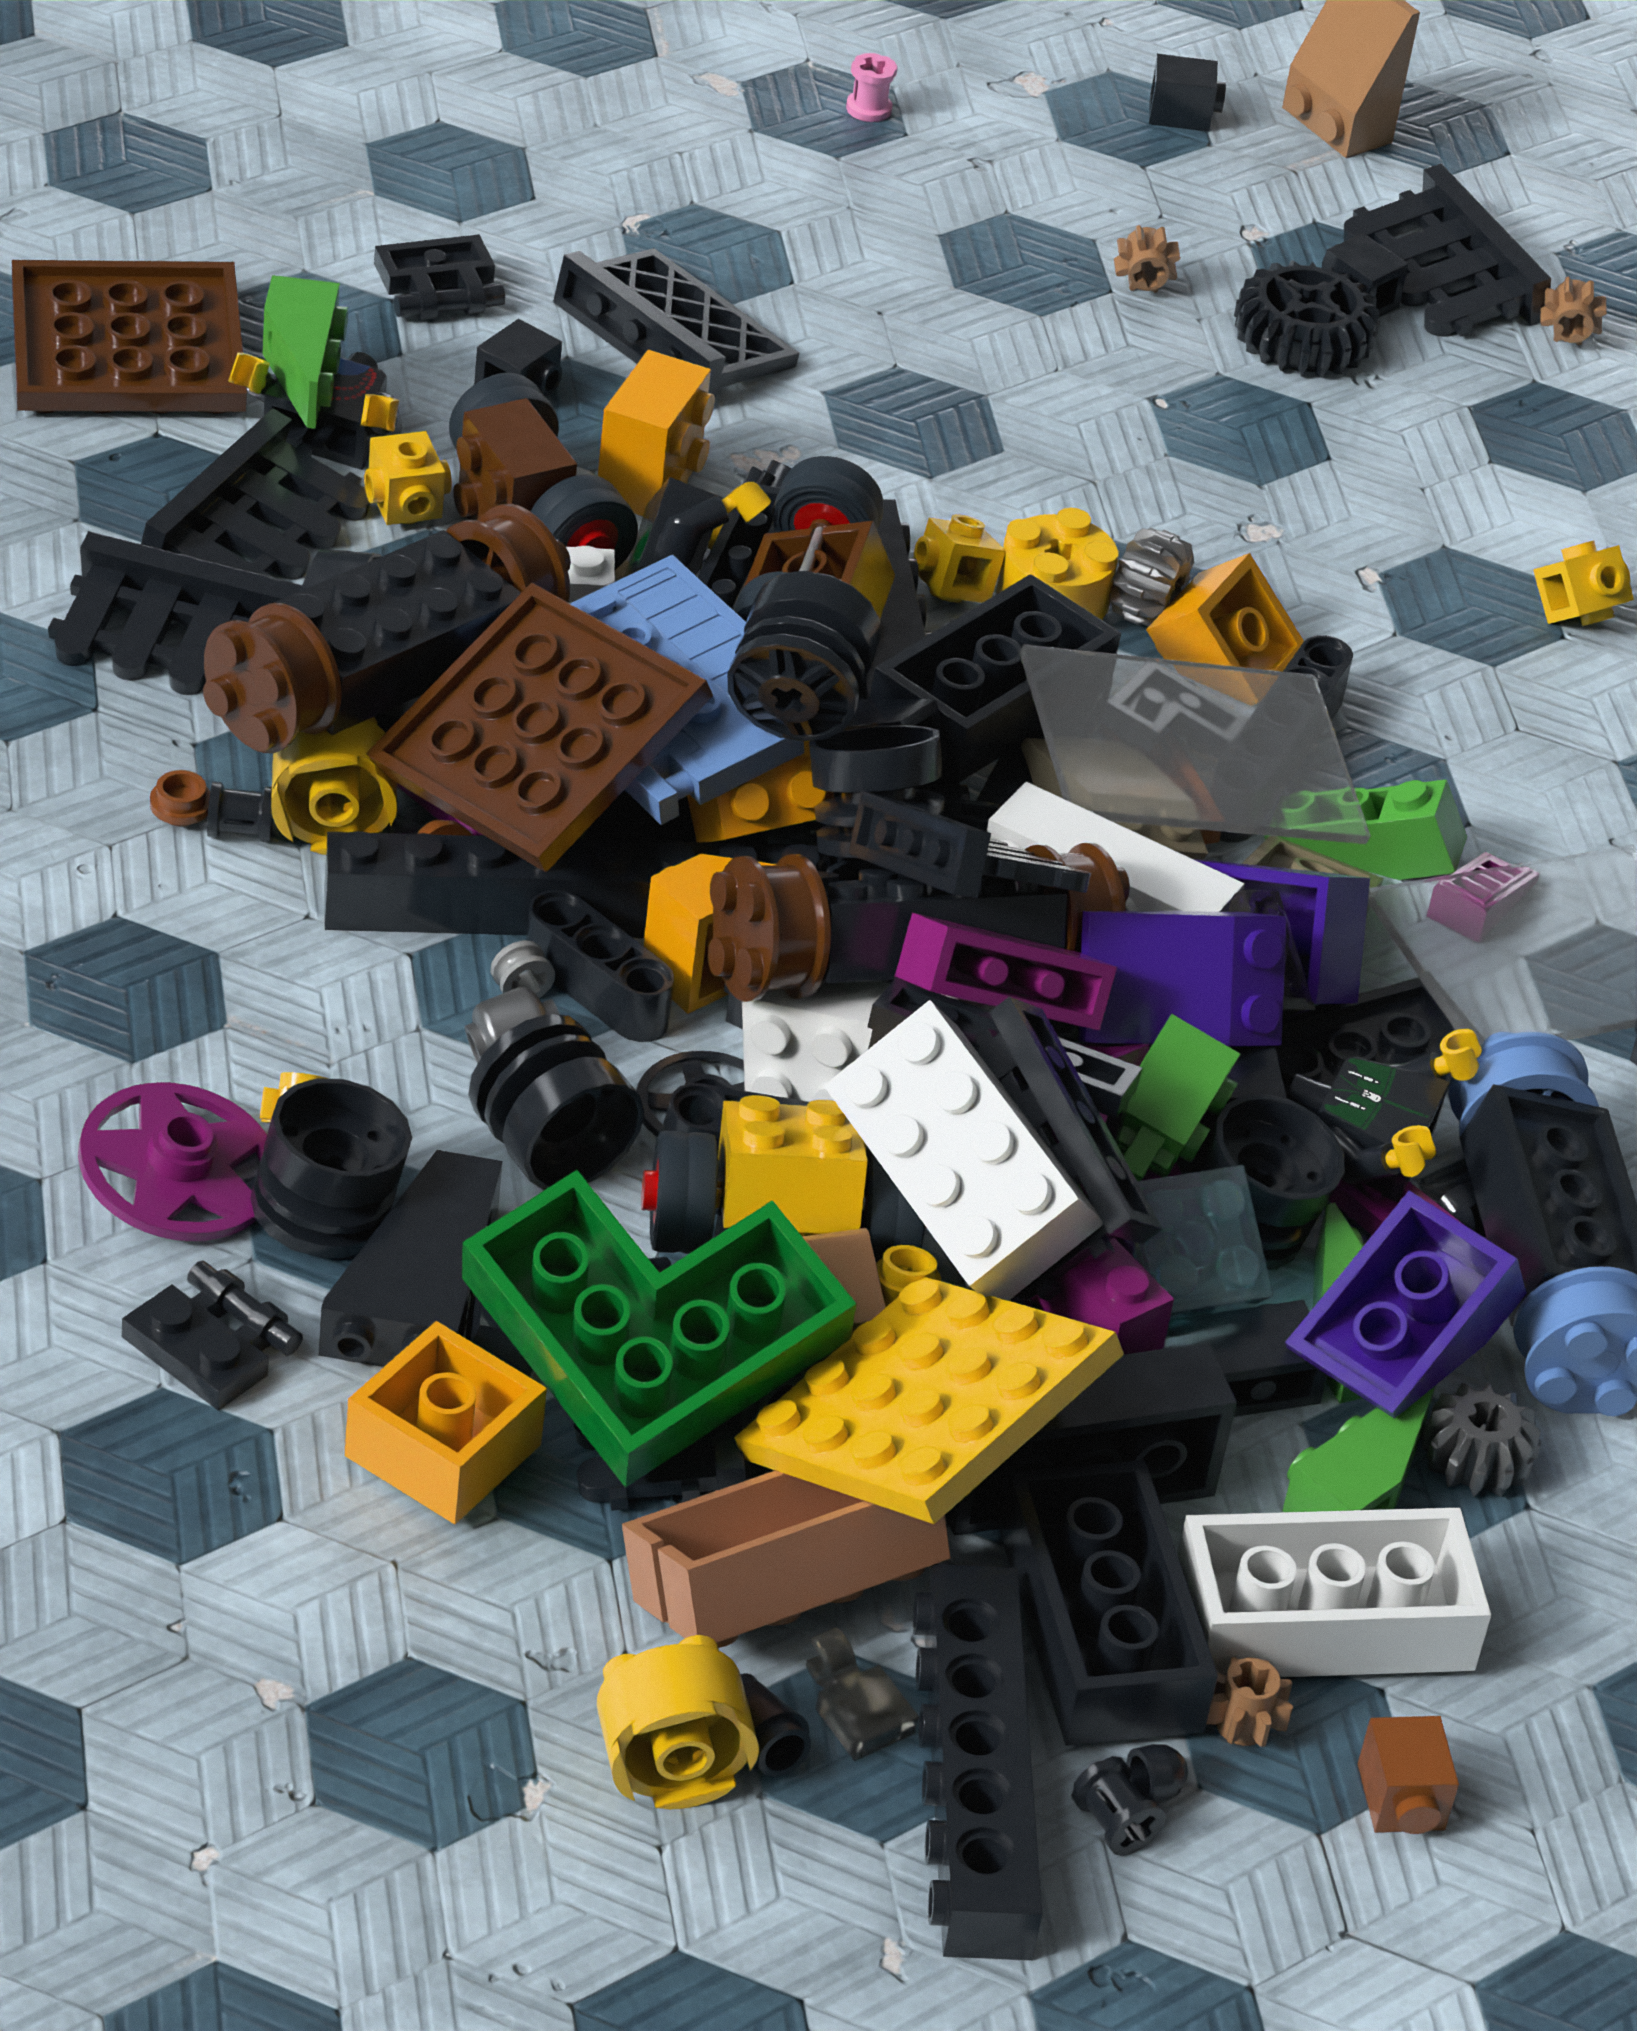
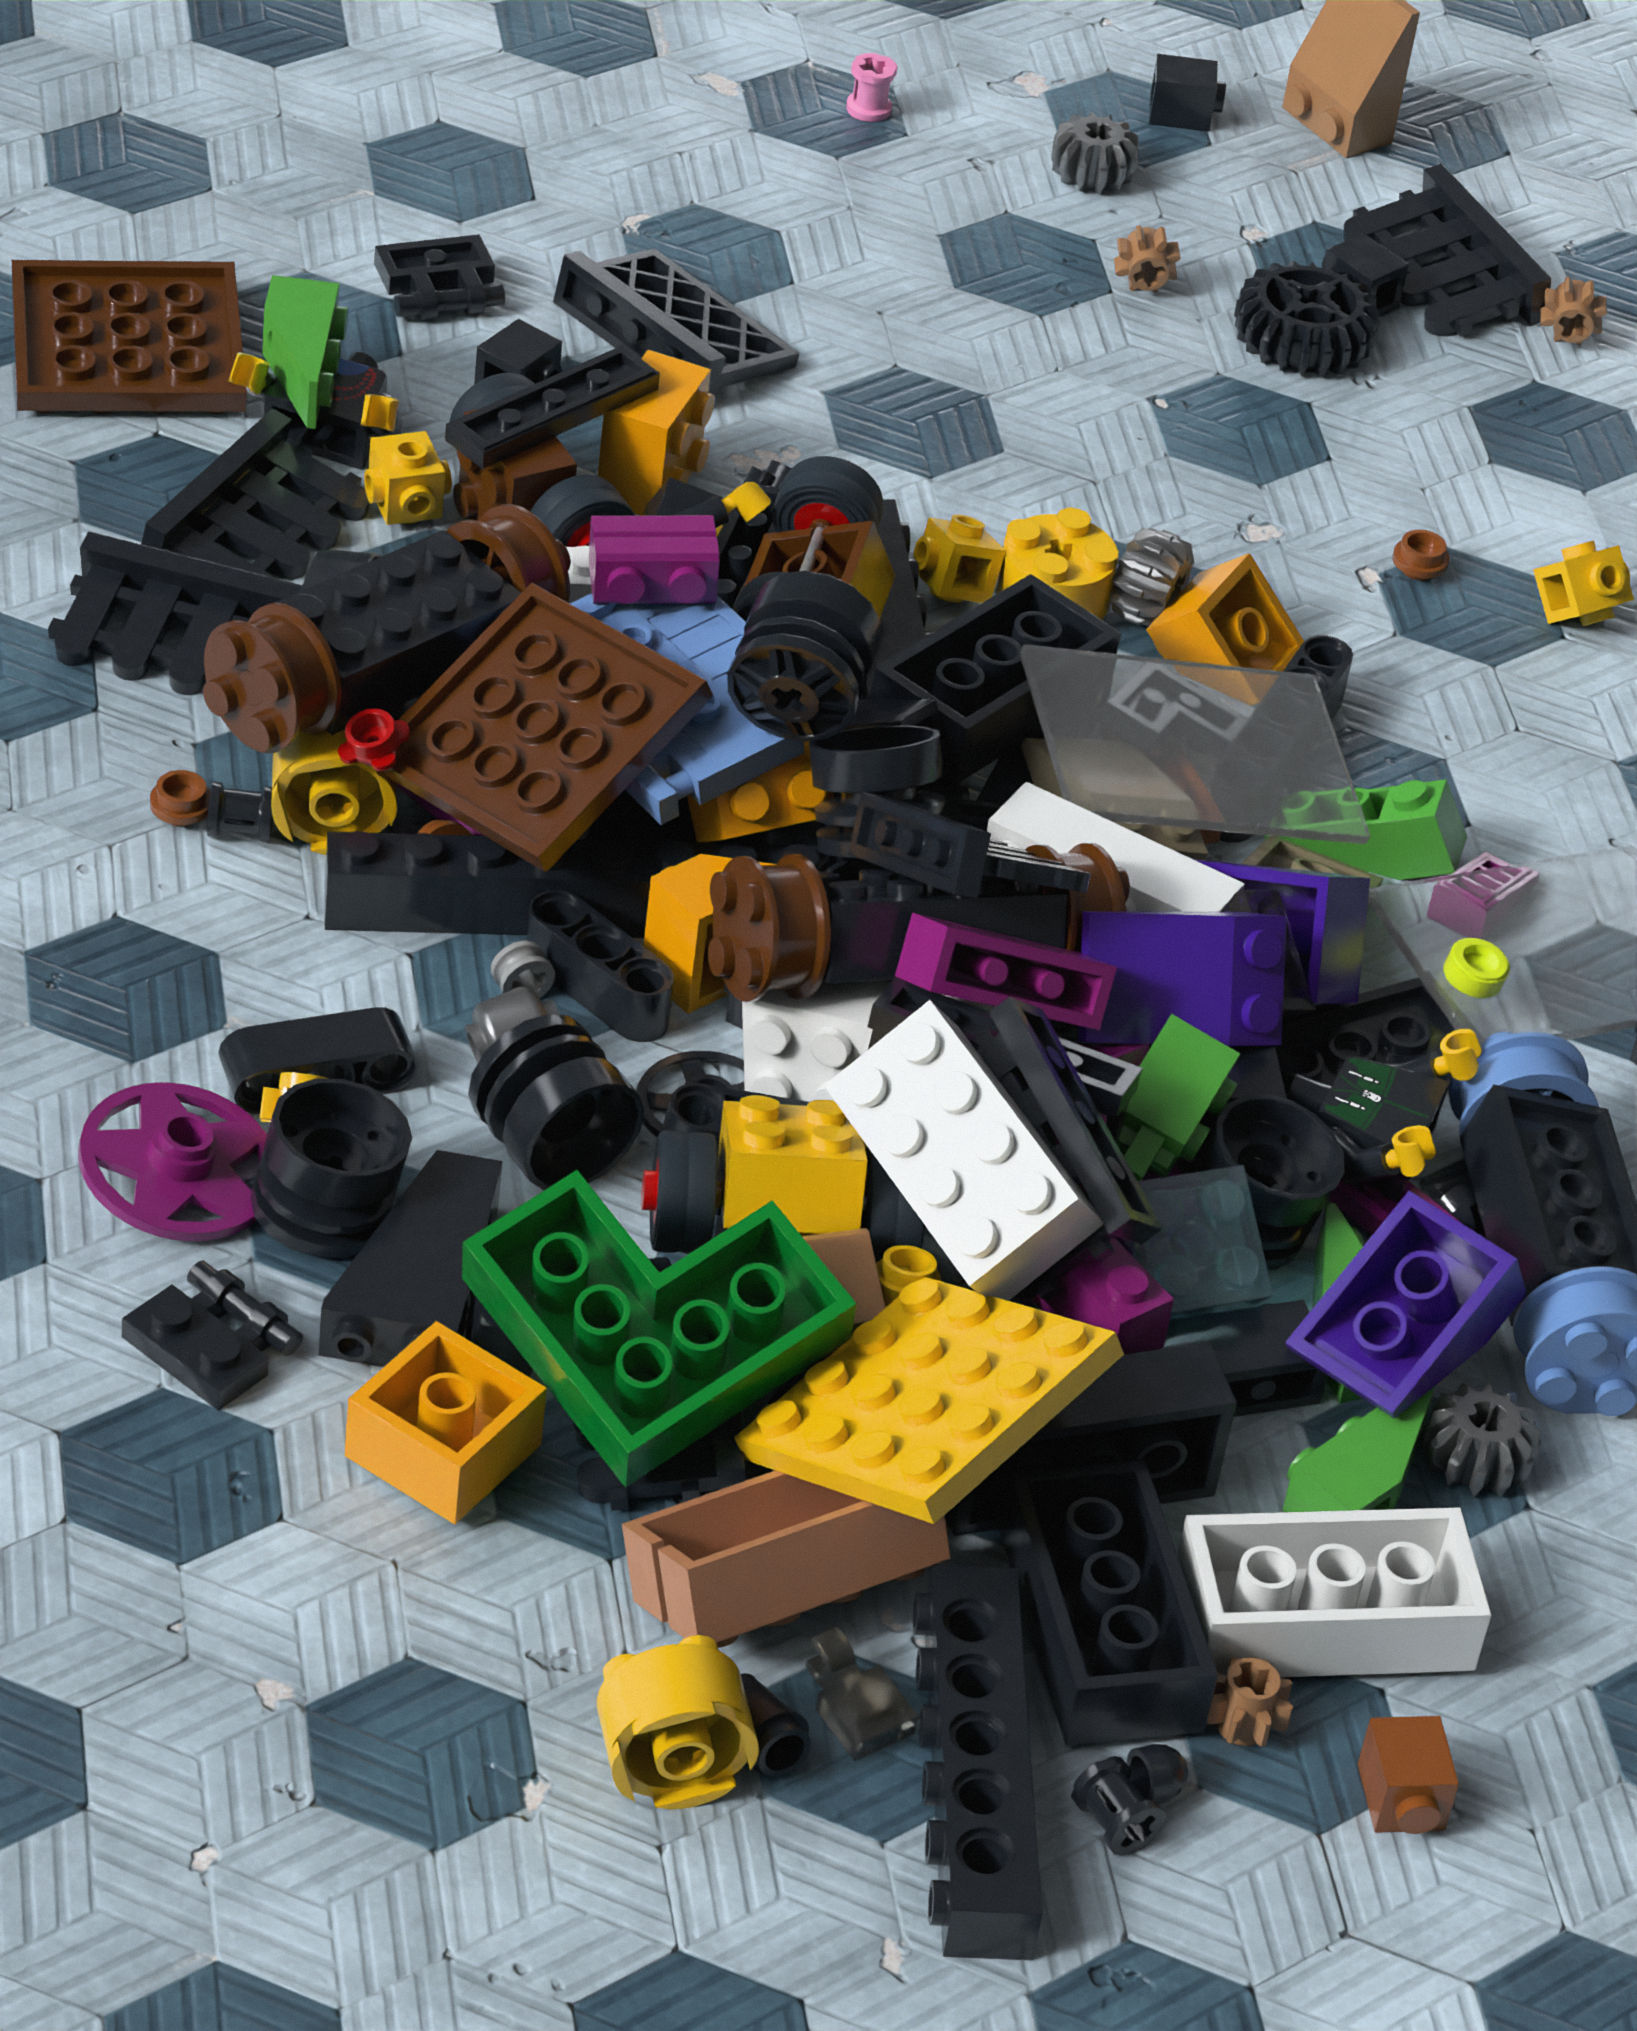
(350, 1045): none -> black beam
(373, 739): none -> red plate
(551, 407): none -> black tile
(653, 559): none -> magenta brick
(1095, 153): none -> flat silver gear
(1421, 555): none -> dark orange plate
(1476, 968): none -> neon yellow tile

